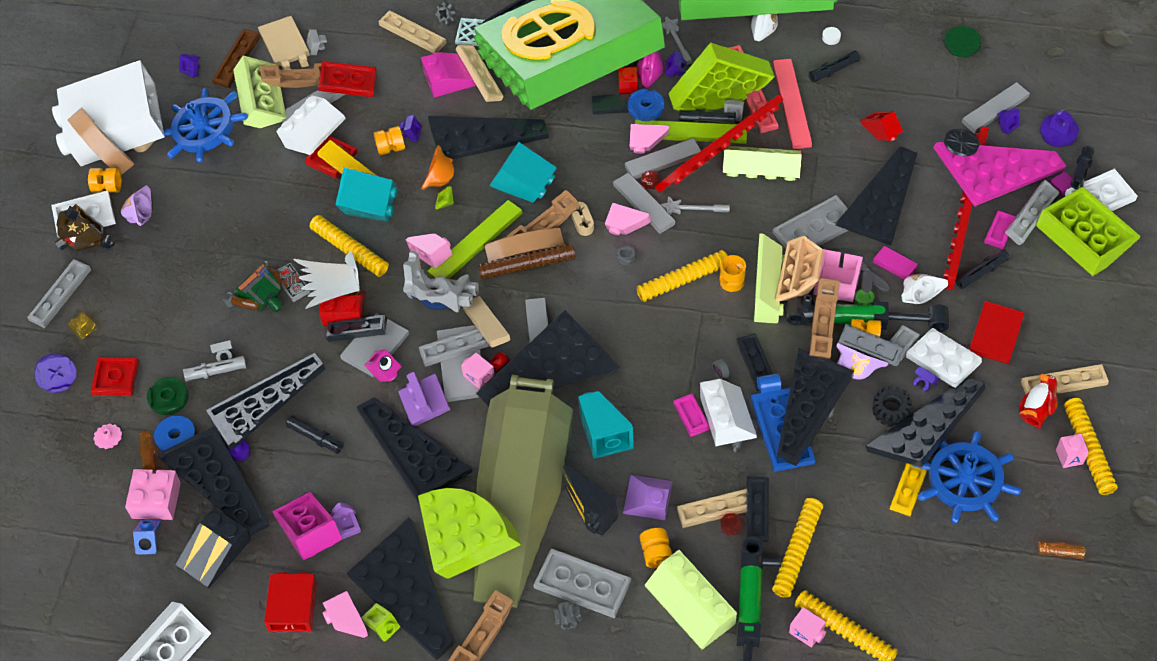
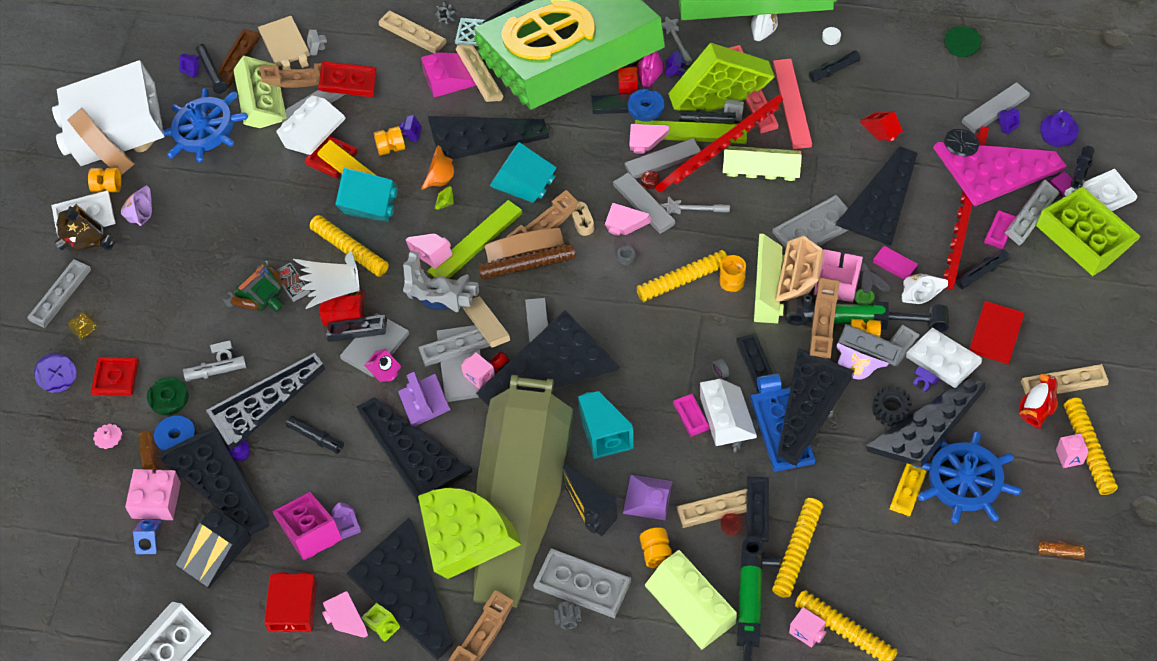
(218, 85): none -> black axle

